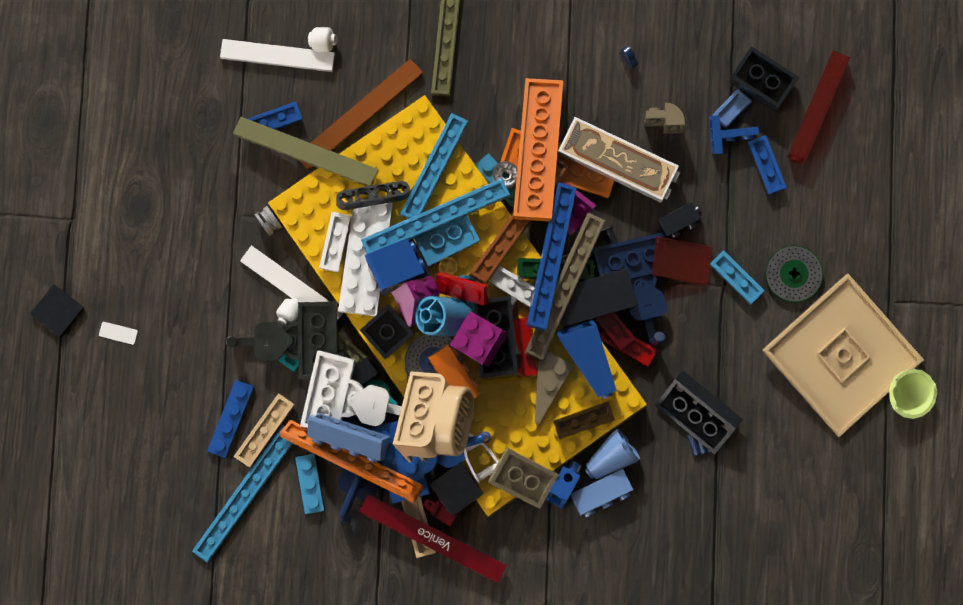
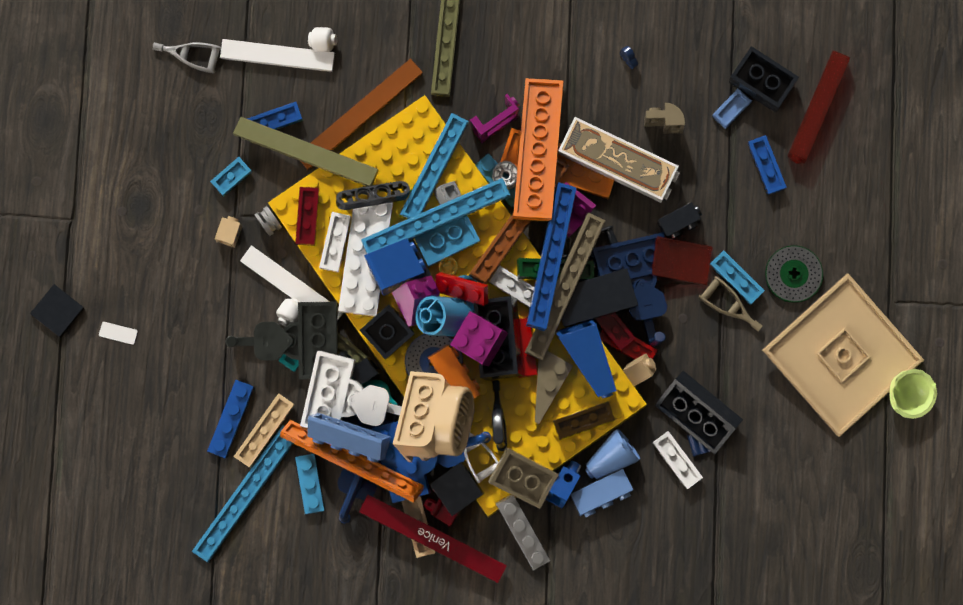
(184, 53): none -> light grey piece
(228, 231): none -> tan brick
(231, 176): none -> dark azure plate
(307, 216): none -> dark red plate
(447, 192): none -> light grey slope
(487, 130): none -> magenta panel
(498, 419): none -> black piece
(522, 532): none -> light grey plate
(640, 369): none -> tan brick
(677, 460): none -> white plate
(717, 134): blue bracket -> none
(735, 307): none -> dark tan piece

